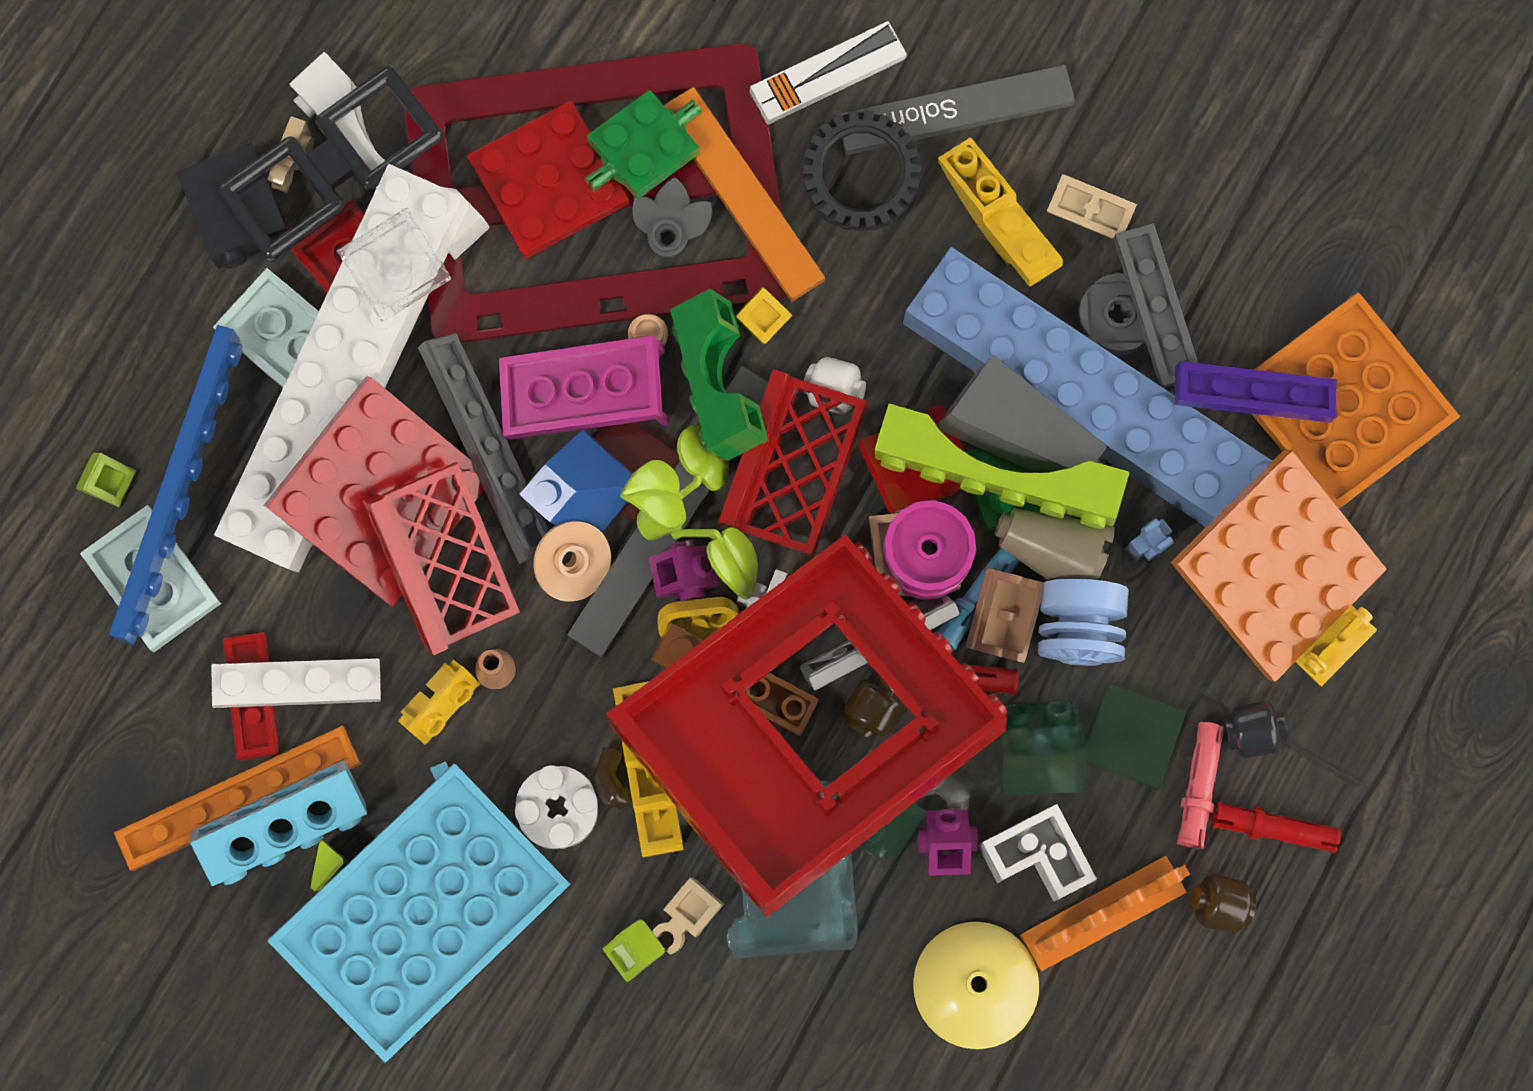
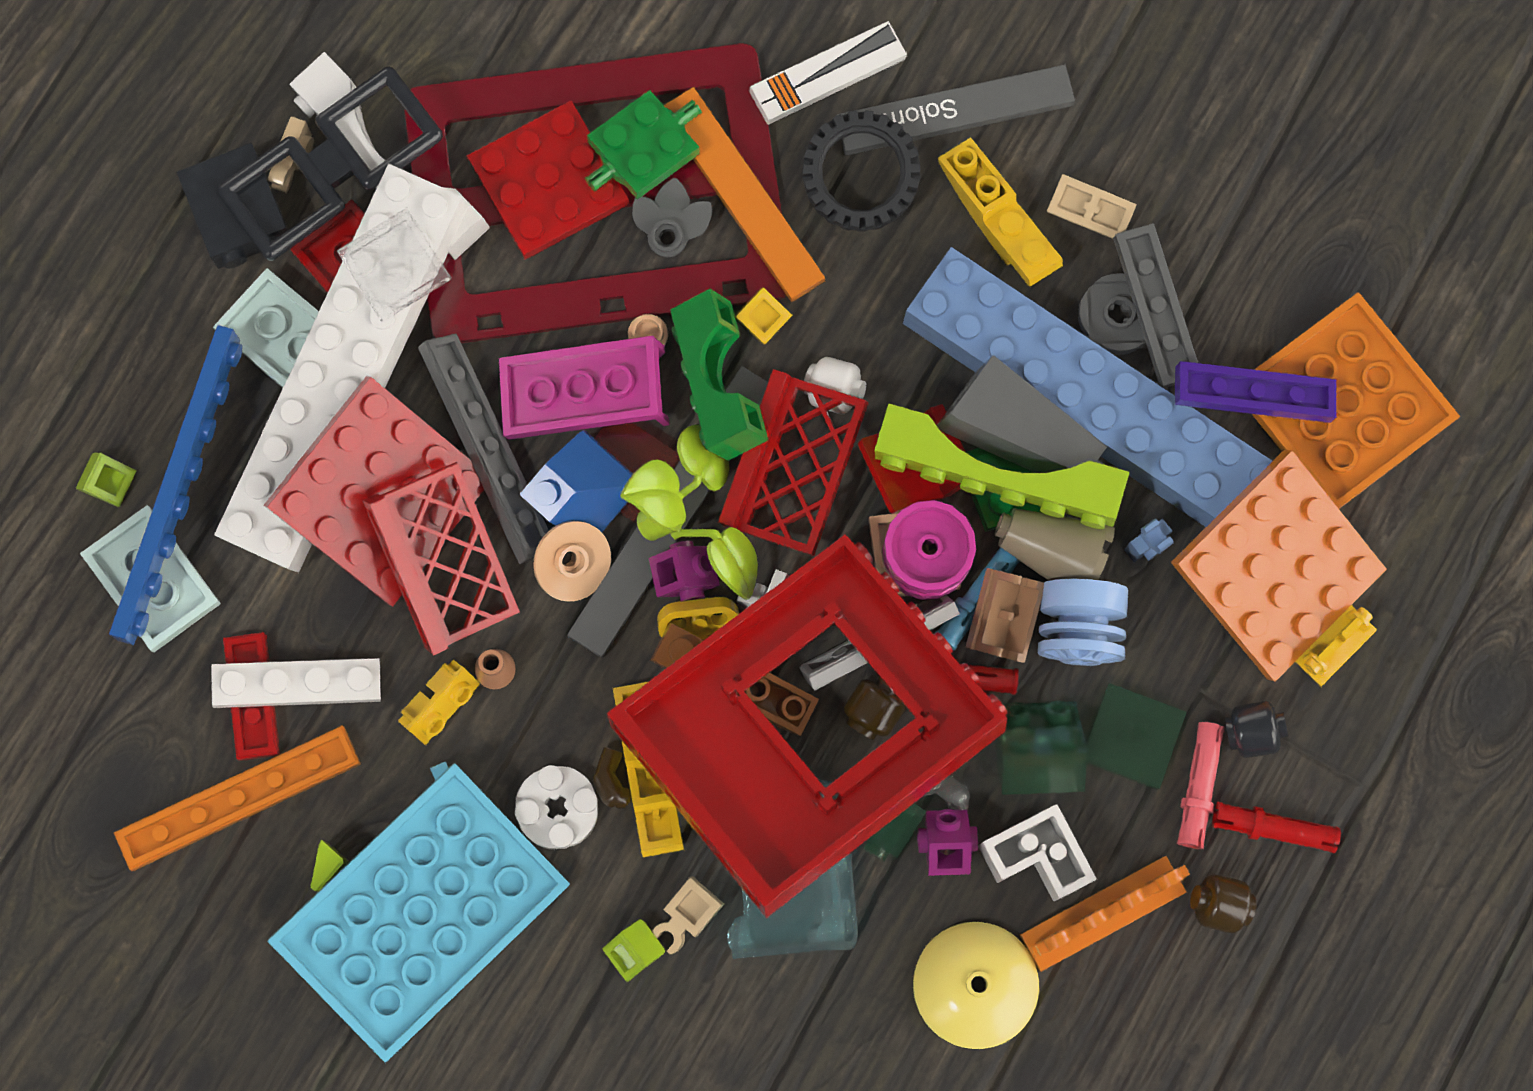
(291, 803): medium azure brick -> none

